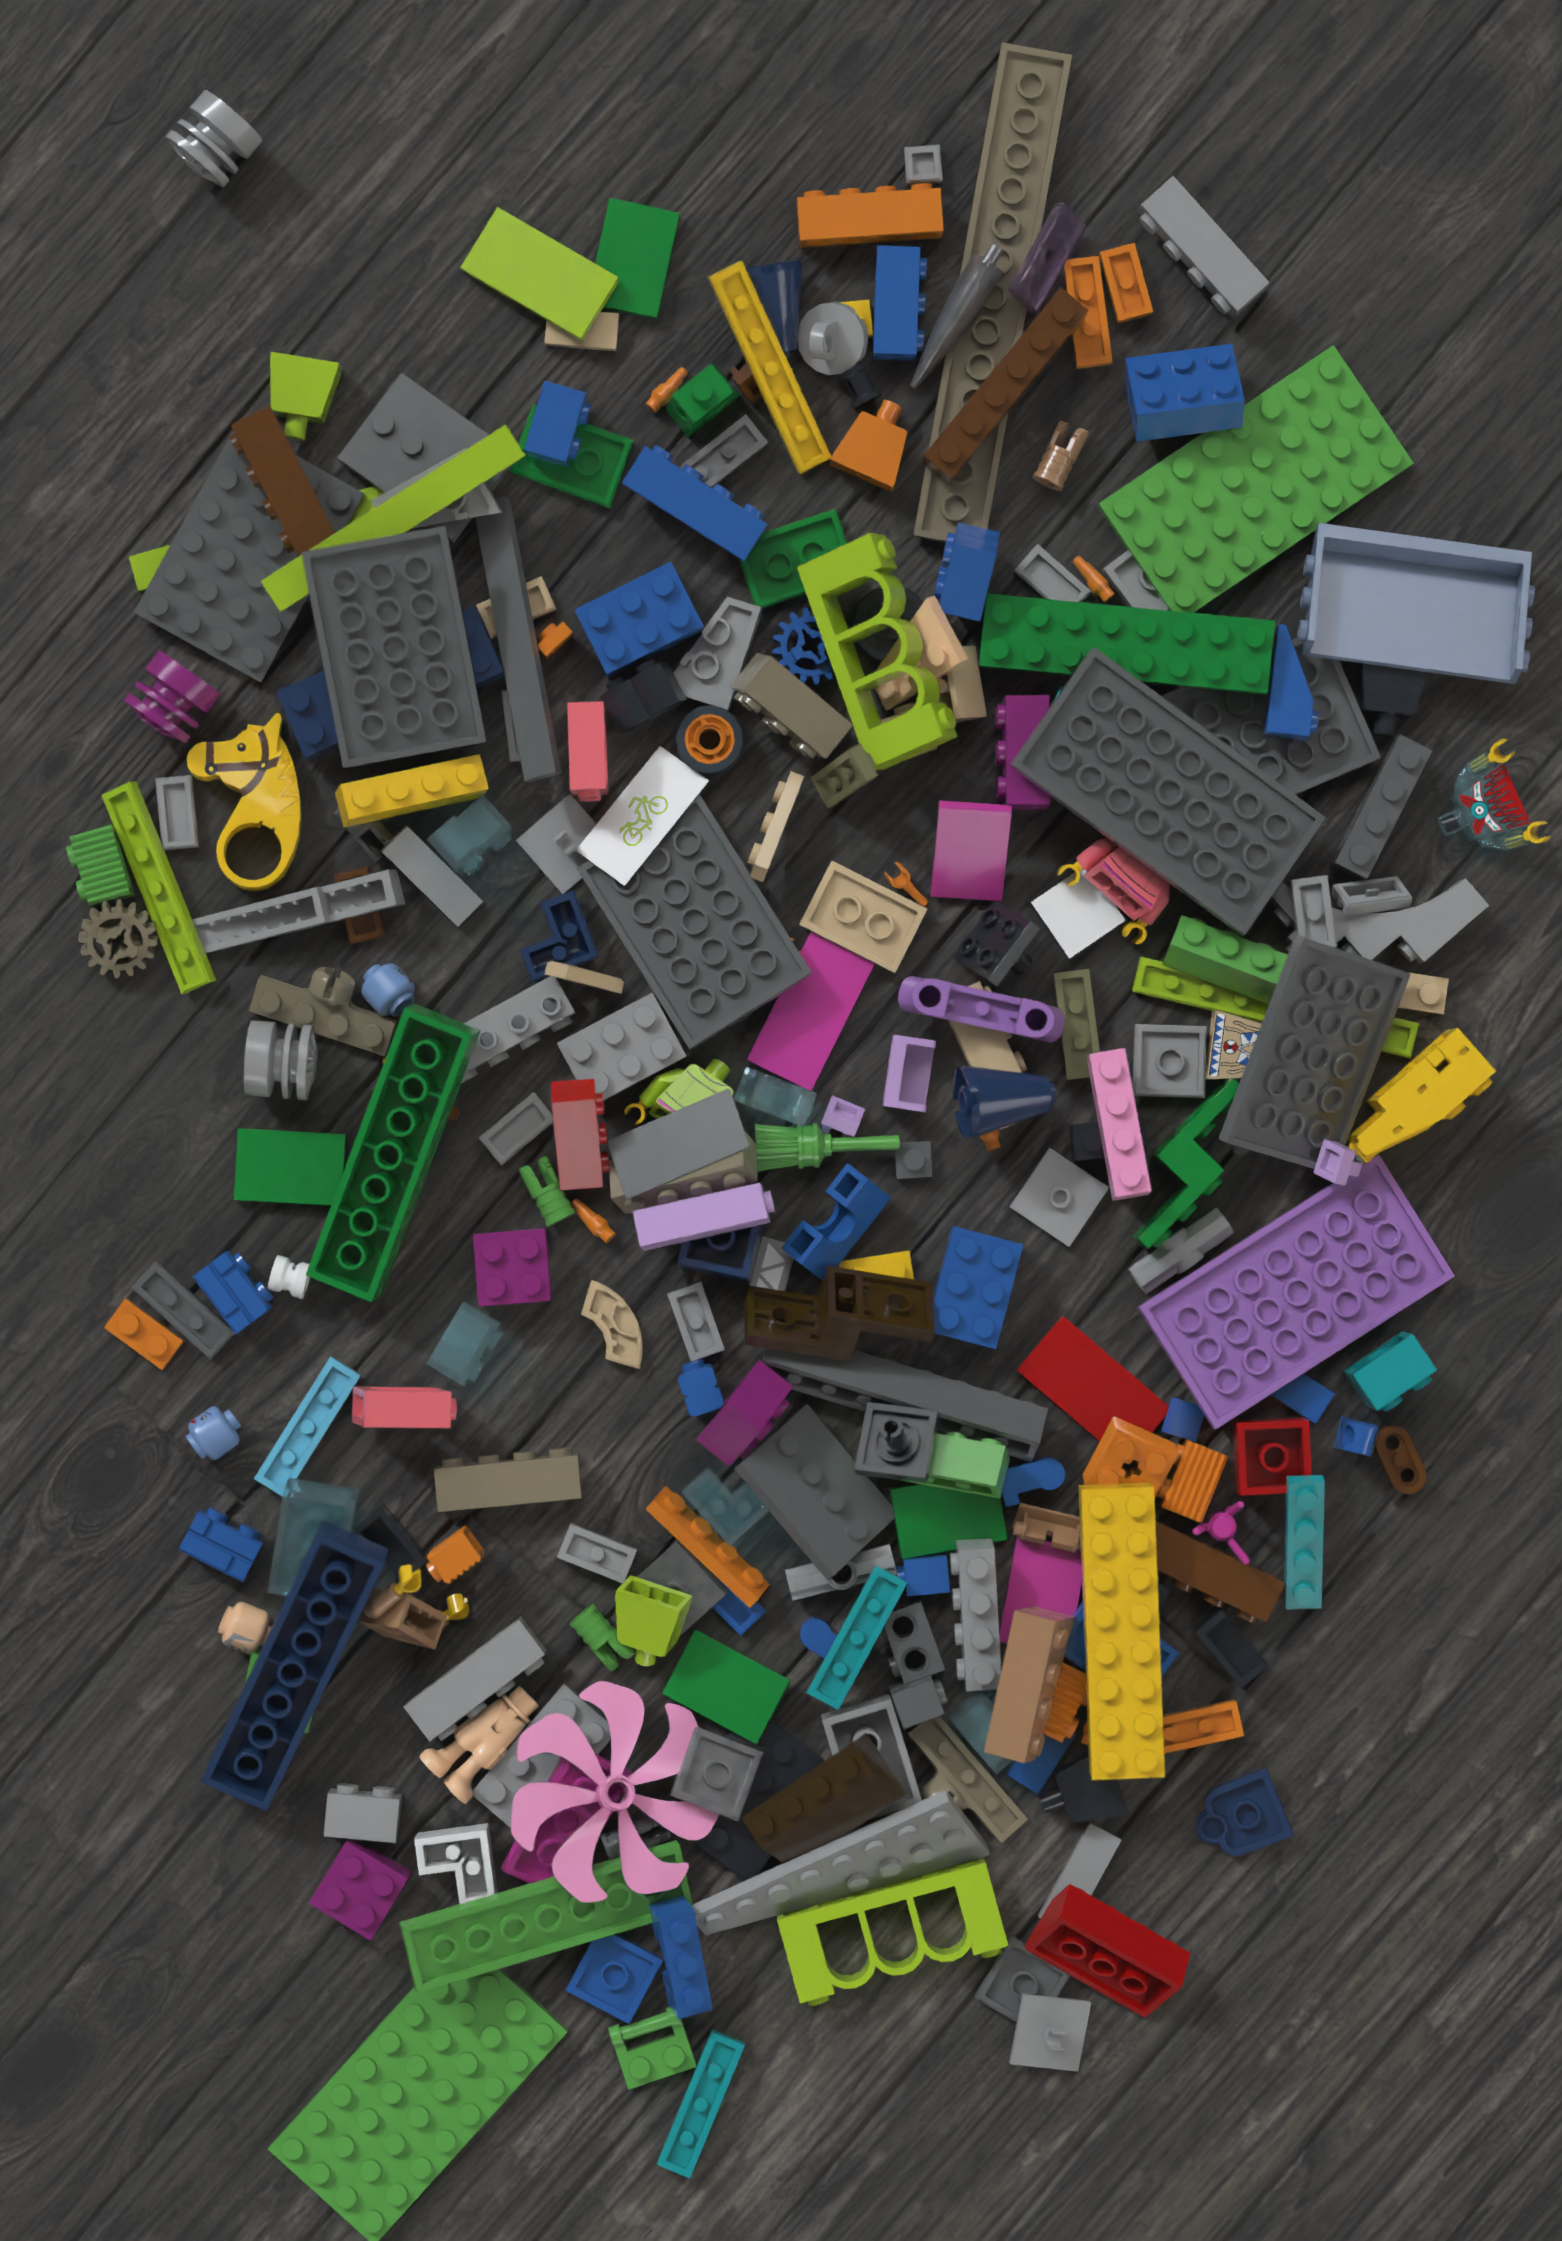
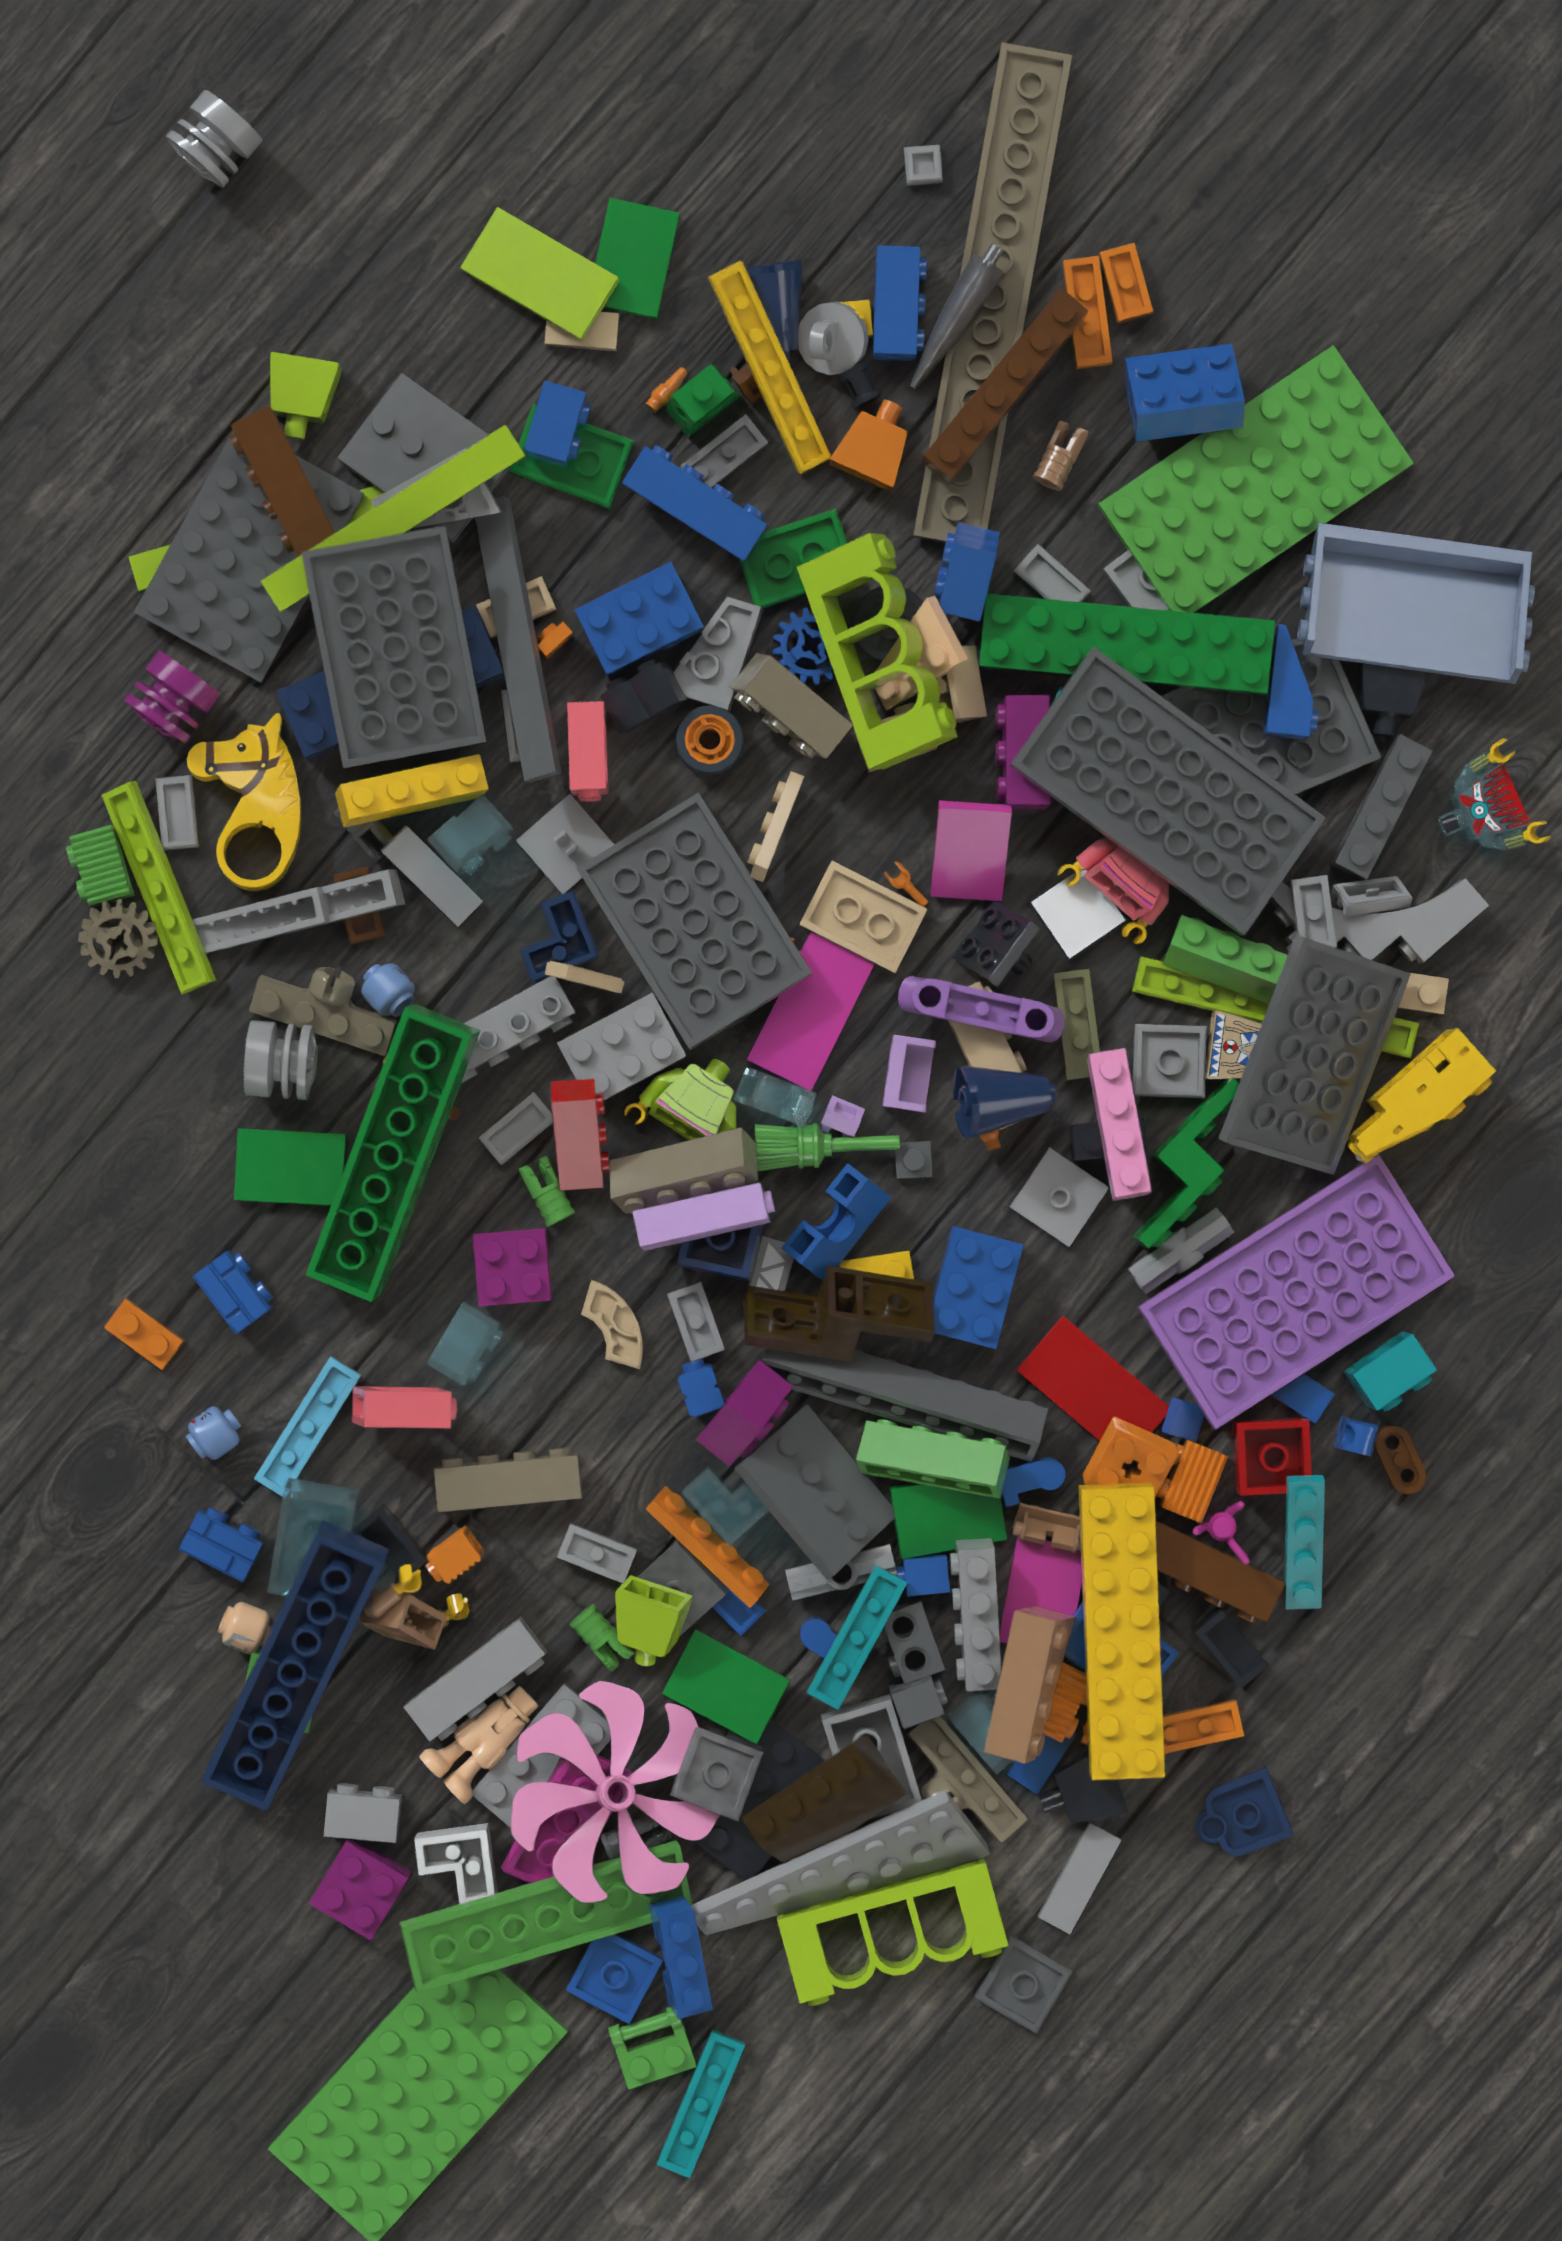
(183, 1310): dark grey tile -> none
(289, 1277): white wheel -> none
(594, 1222): orange piece -> none
(642, 815): white sticker -> none
(678, 1143): sticker -> none
(844, 776): olive plate -> none
(870, 216): orange brick -> none
(897, 1442): black plate -> none
(1046, 257): clear purple tile -> none
(1050, 2032): light grey piece -> none
(1095, 581): orange piece -> none
(1108, 1951): red slope -> none
(1202, 247): light grey brick -> none
(1336, 1162): lavender tile -> none

